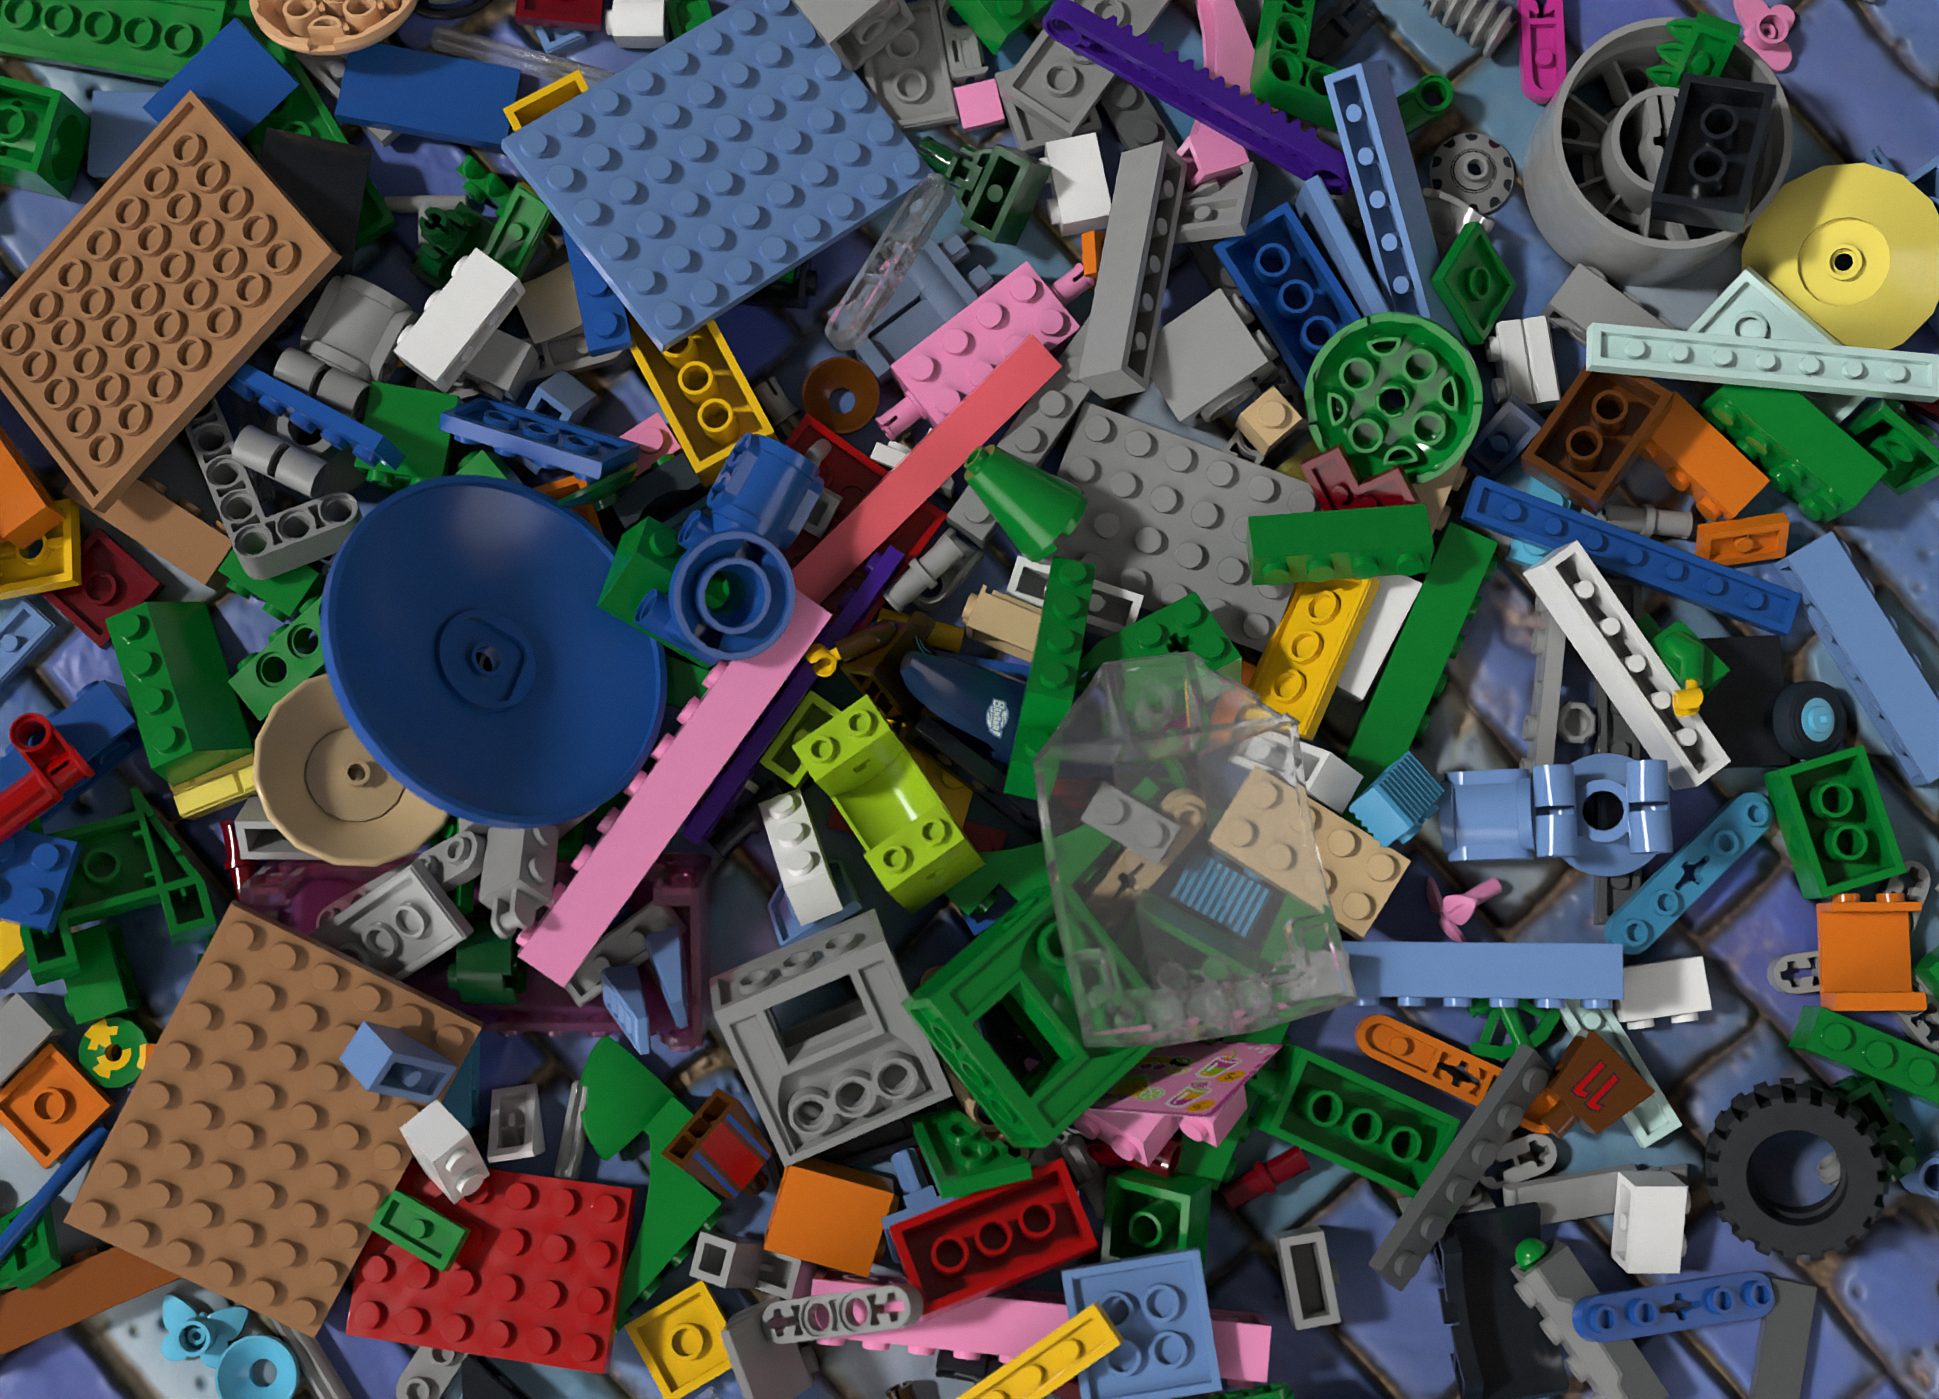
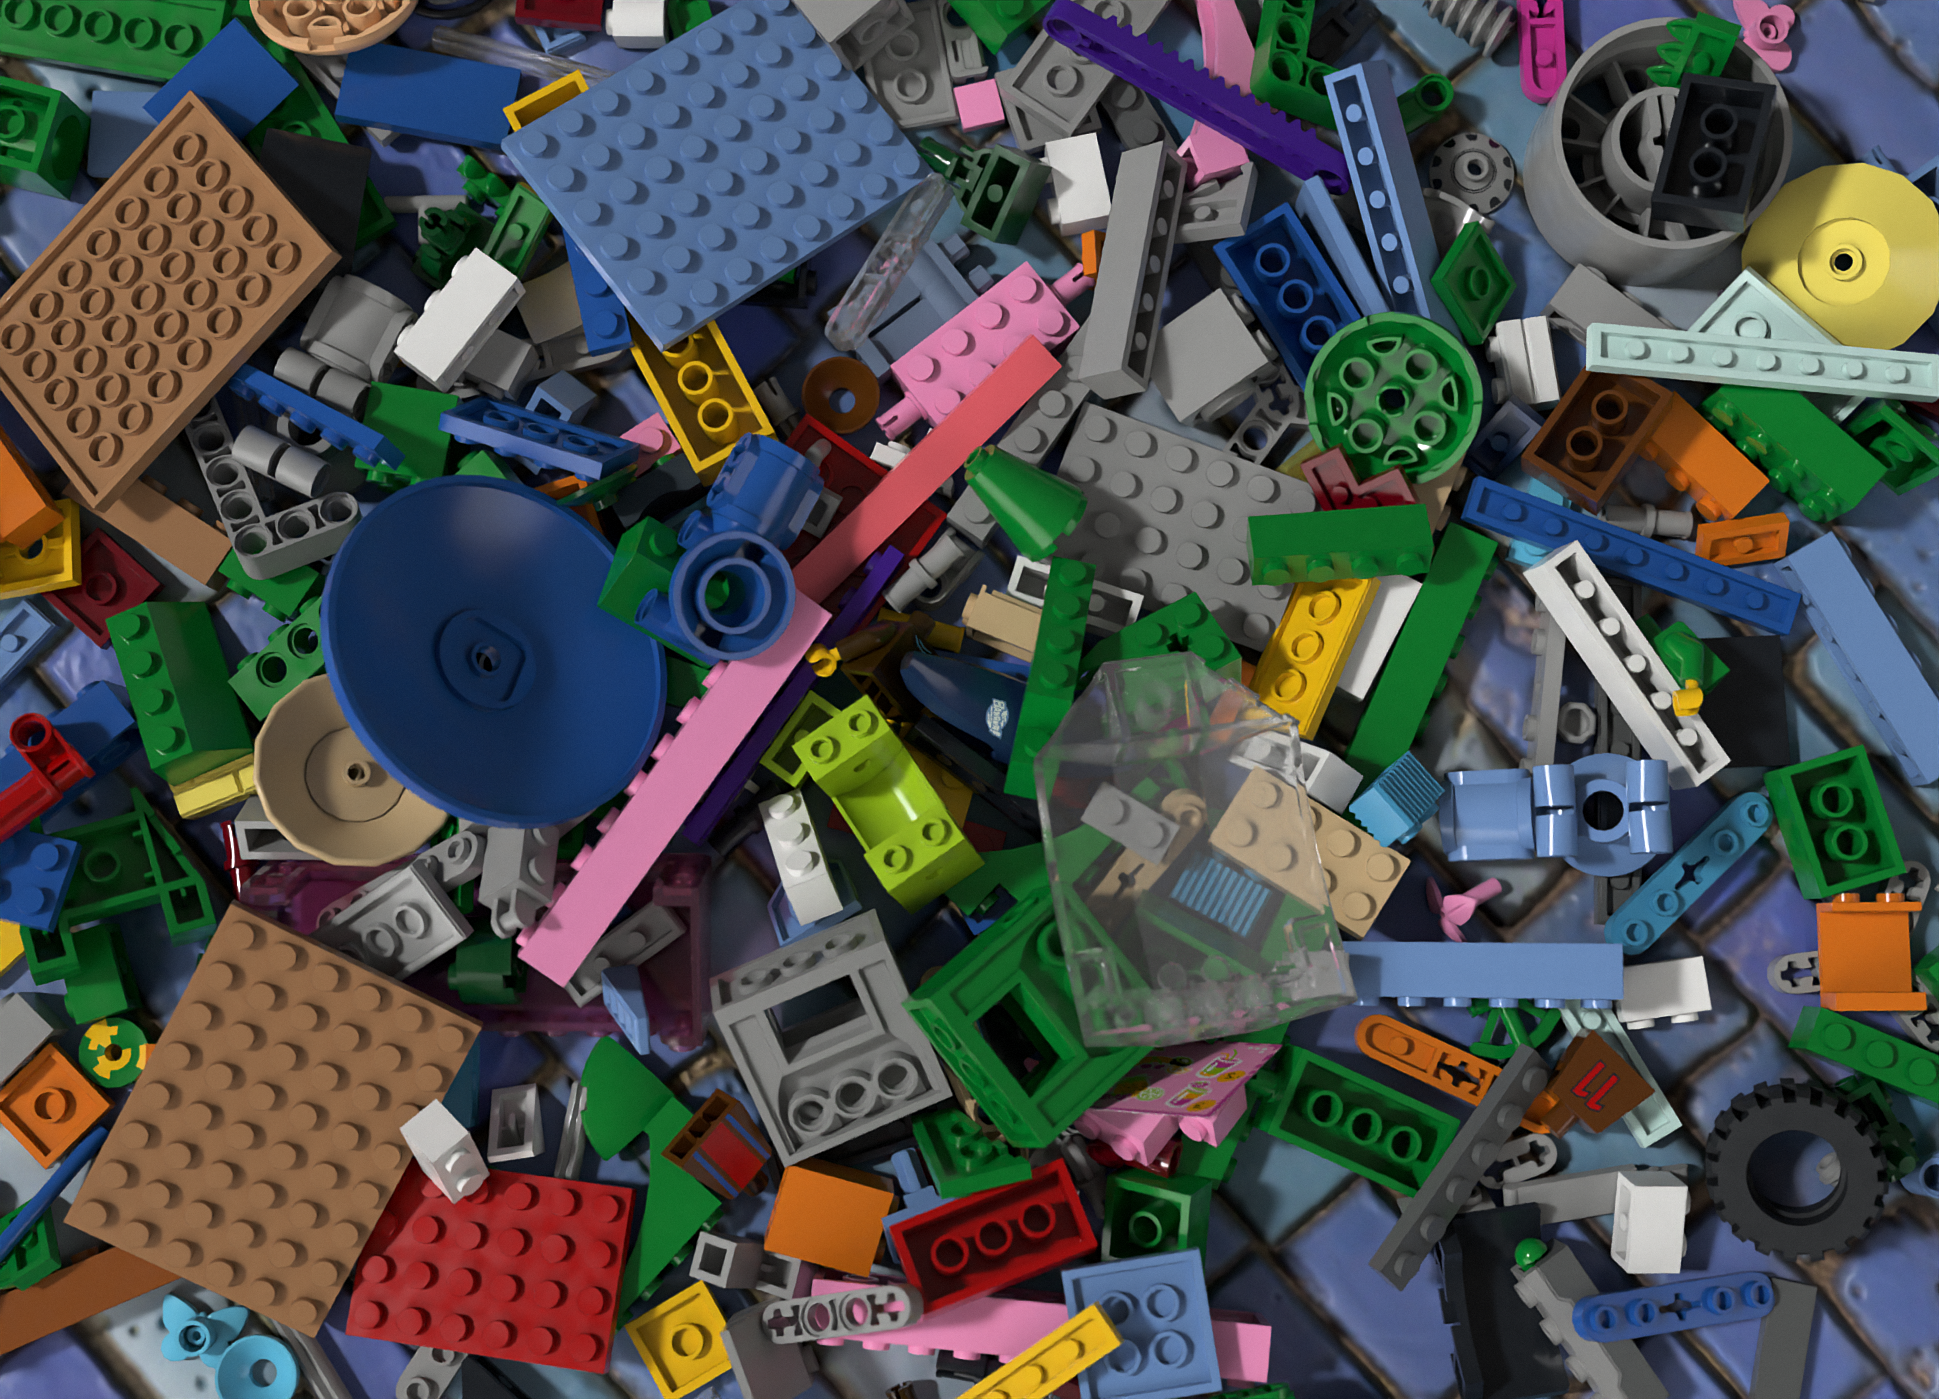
(396, 1064): medium blue slope -> none
(419, 1229): green plate -> none
(669, 965): medium blue slope -> none
(1264, 1177): dark red pin -> none
(1268, 421): tan brick -> none
(1307, 1277): light grey brick -> none
(1809, 719): black wheel -> none

